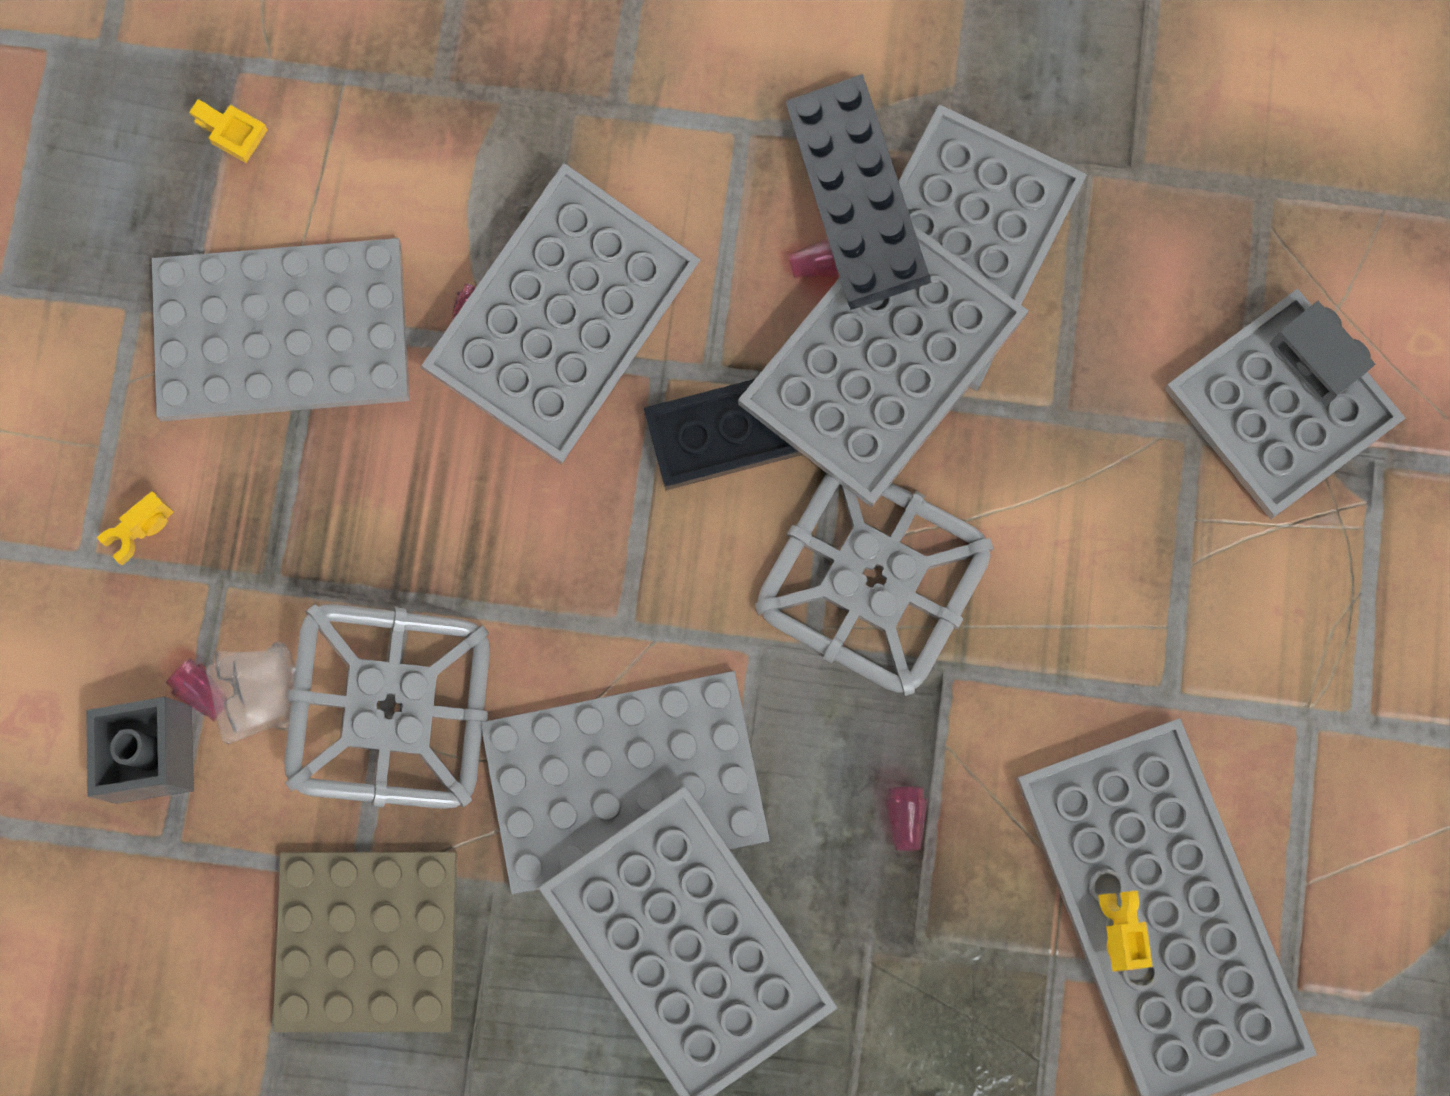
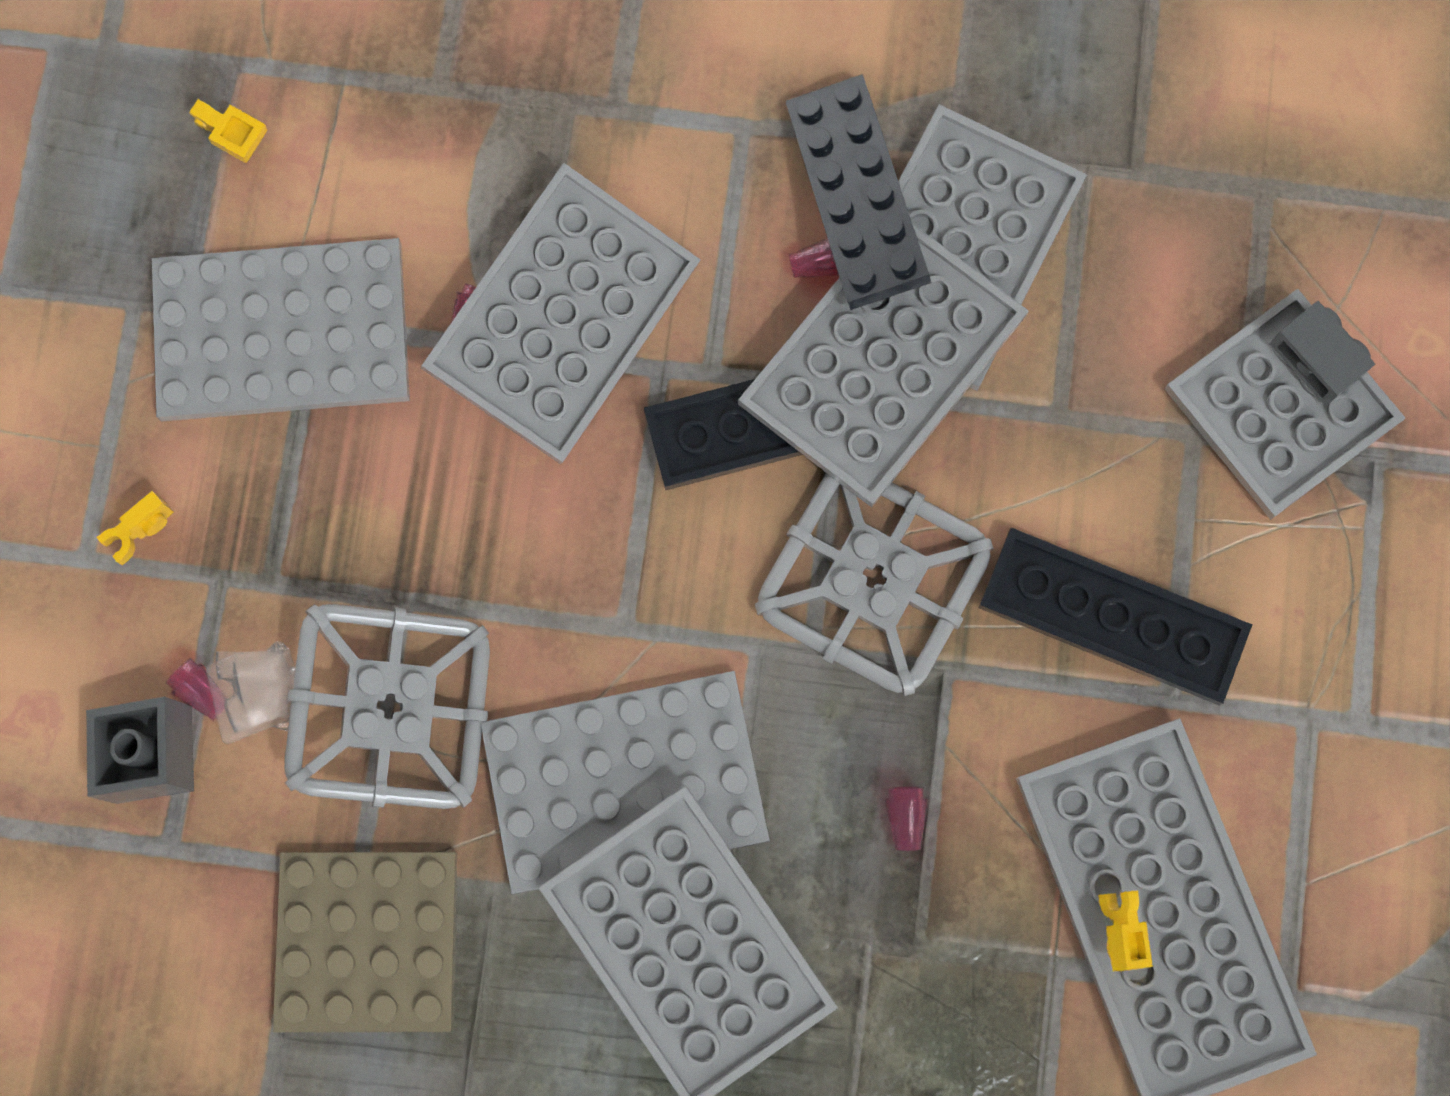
(1116, 616): none -> black plate

